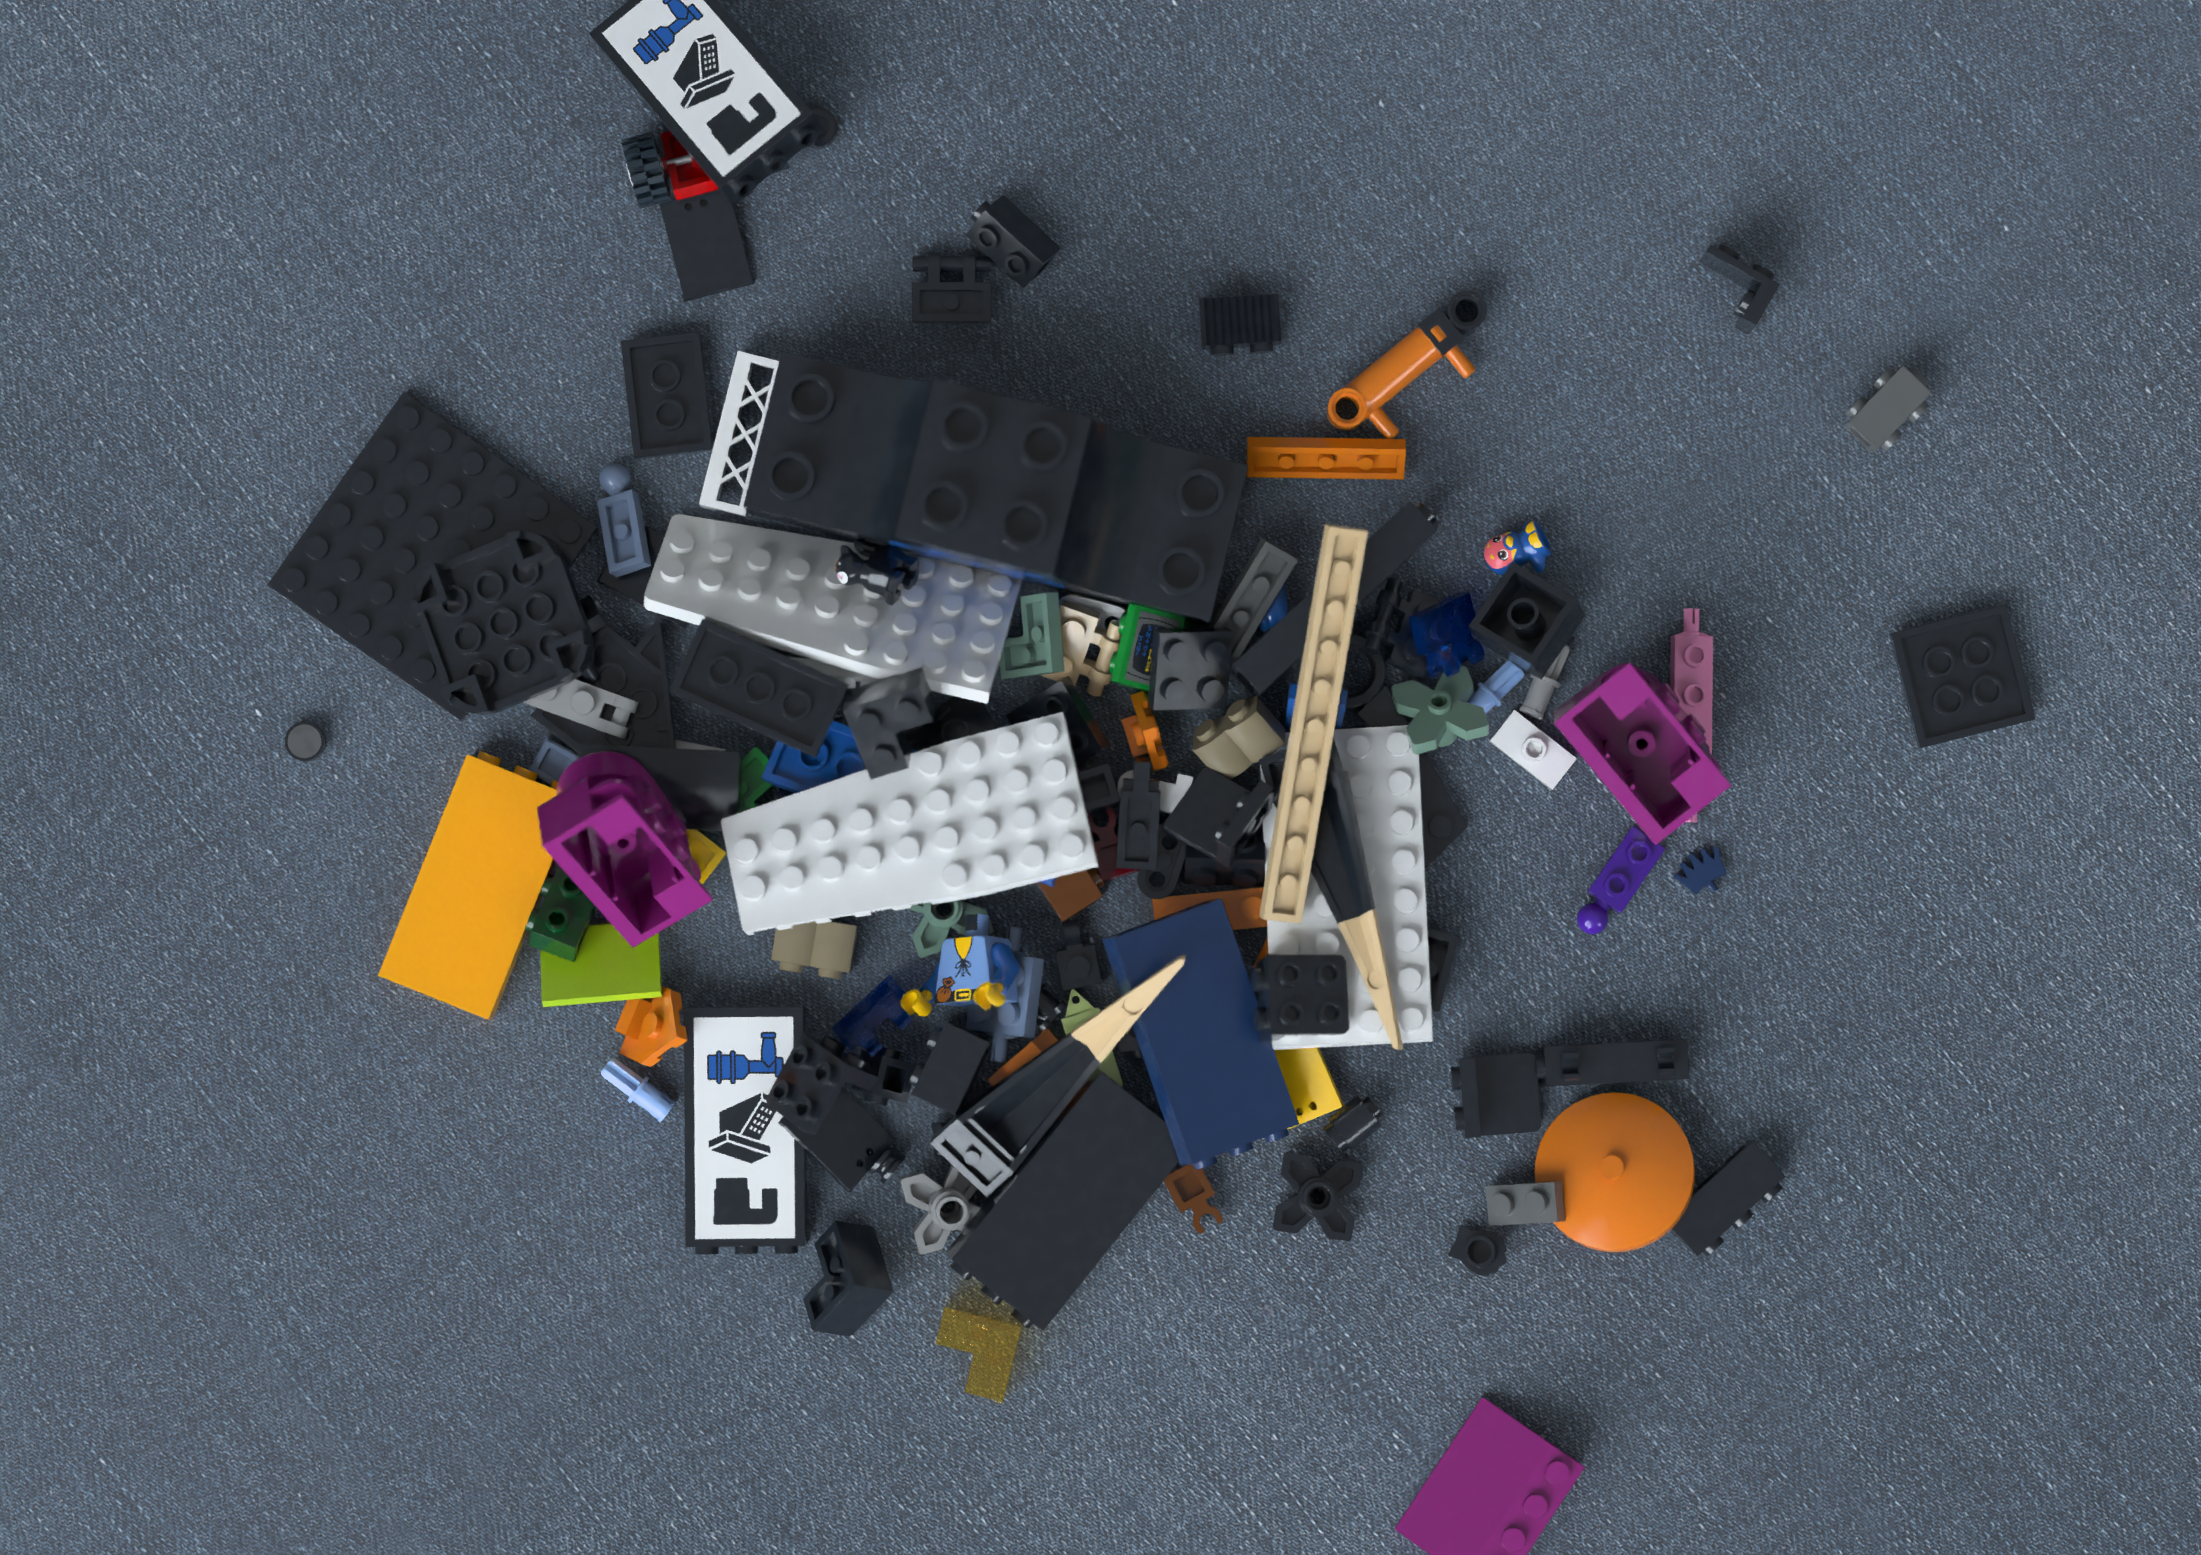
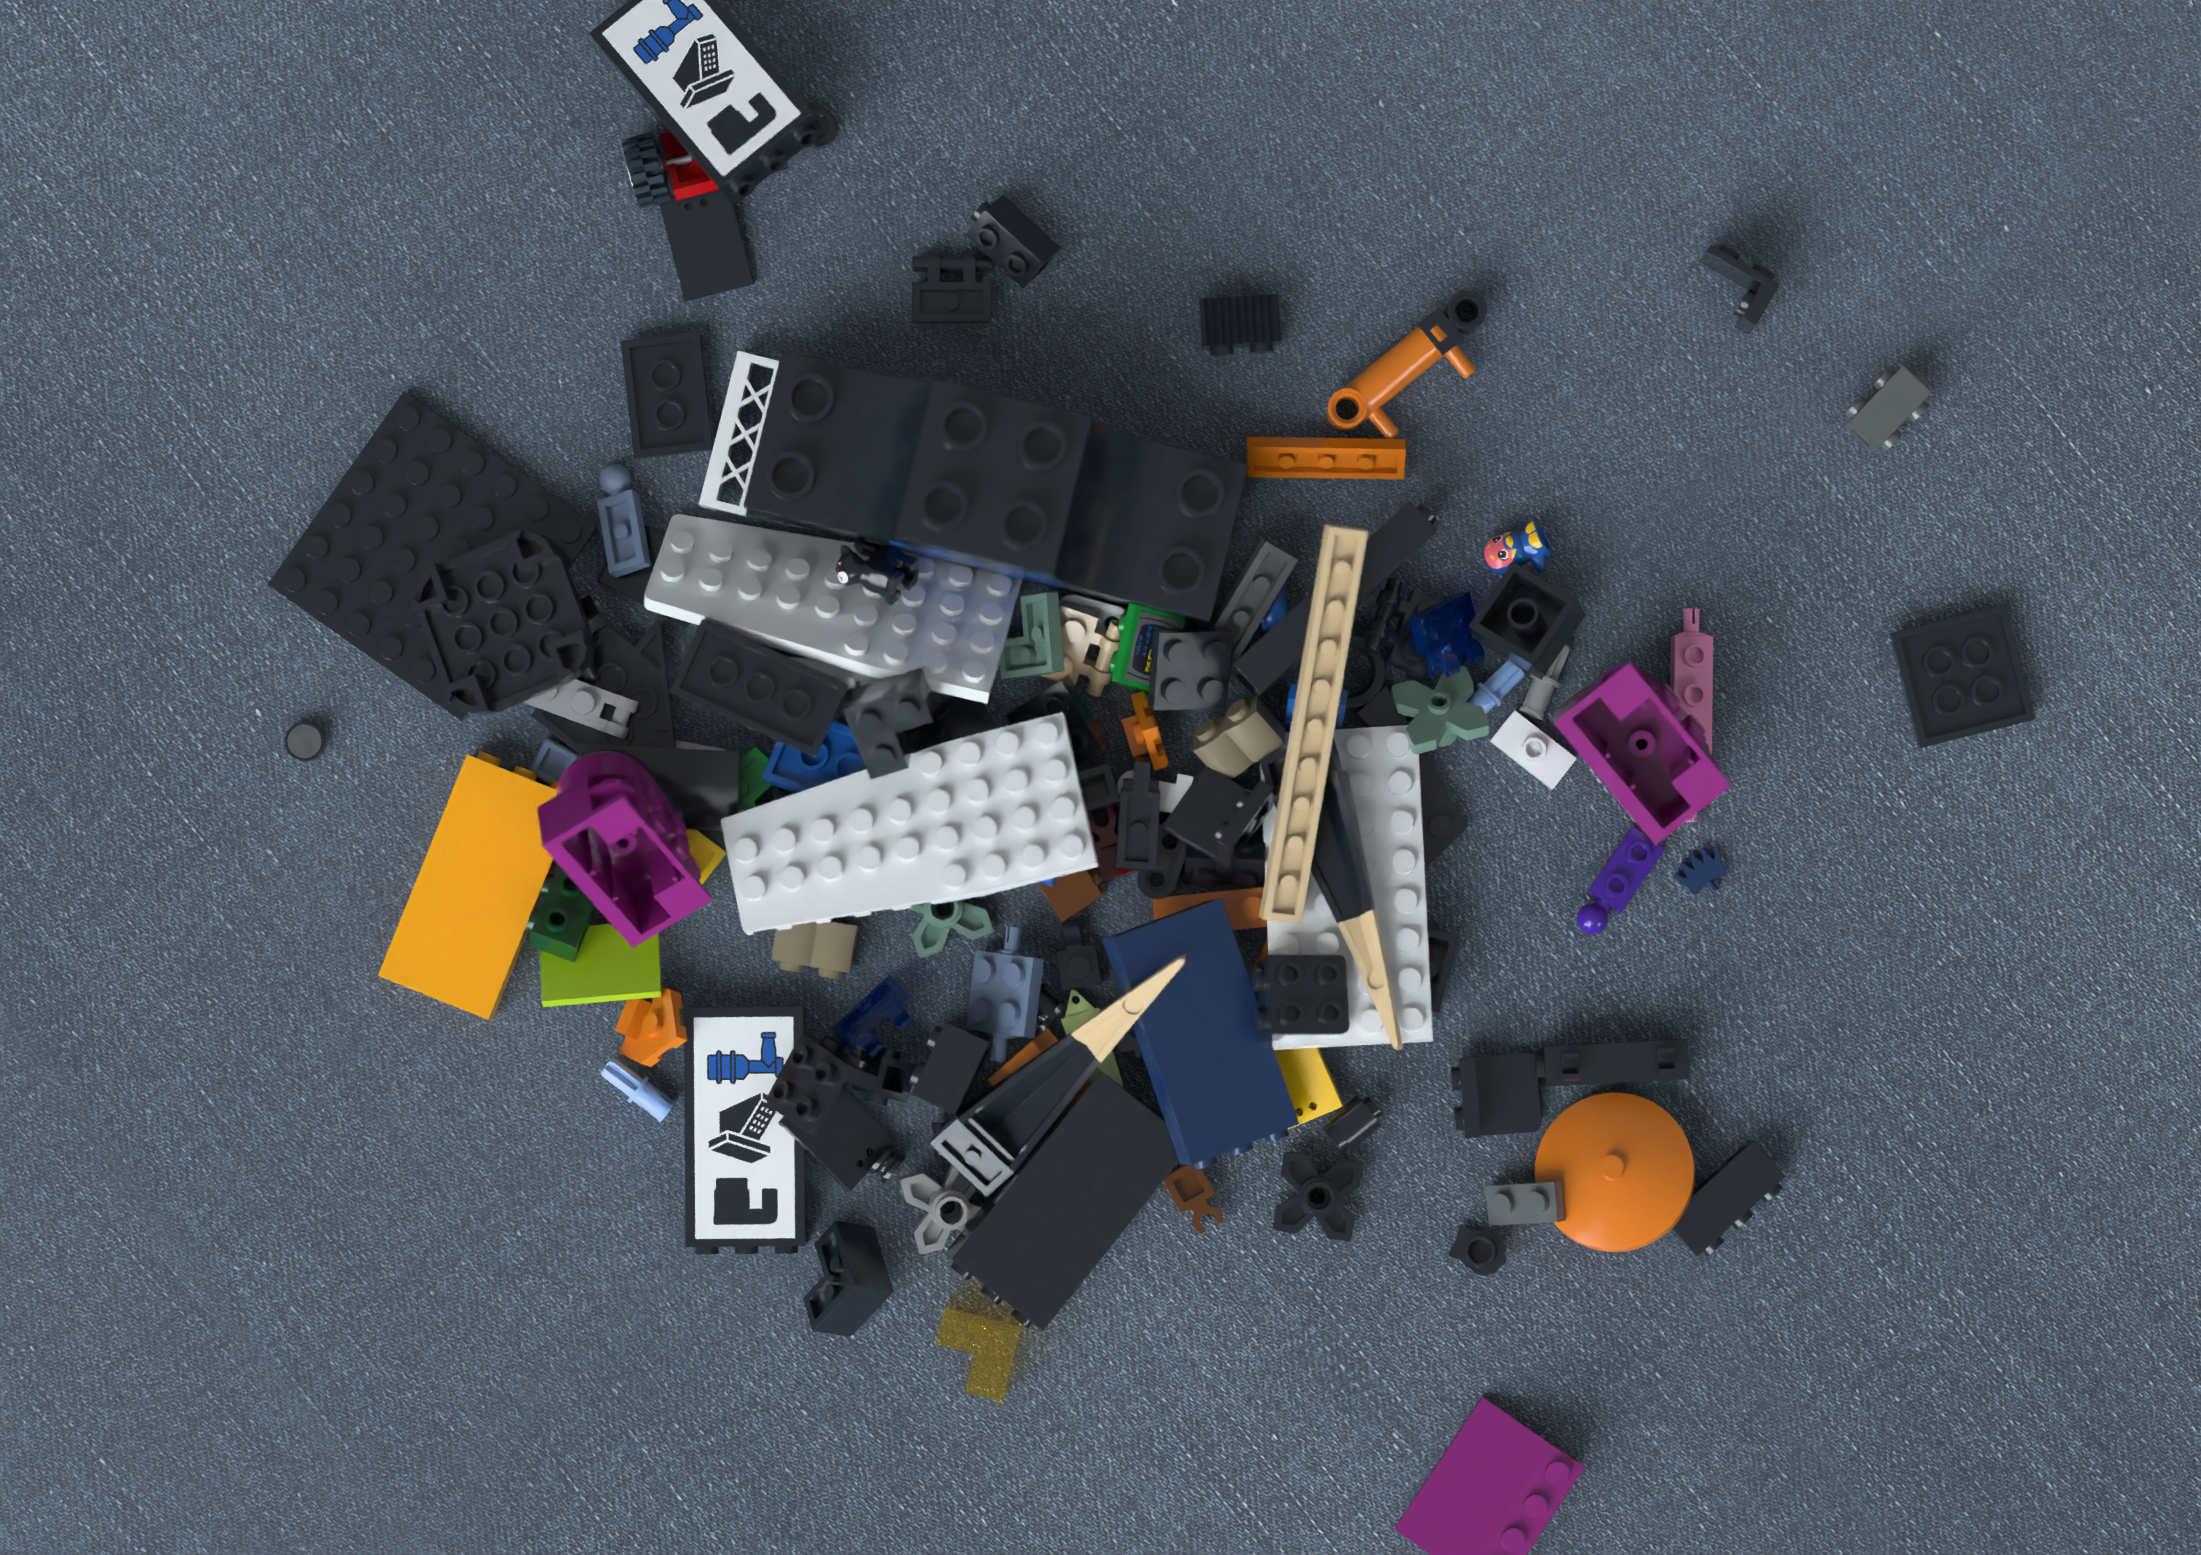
(969, 972): torso -> none

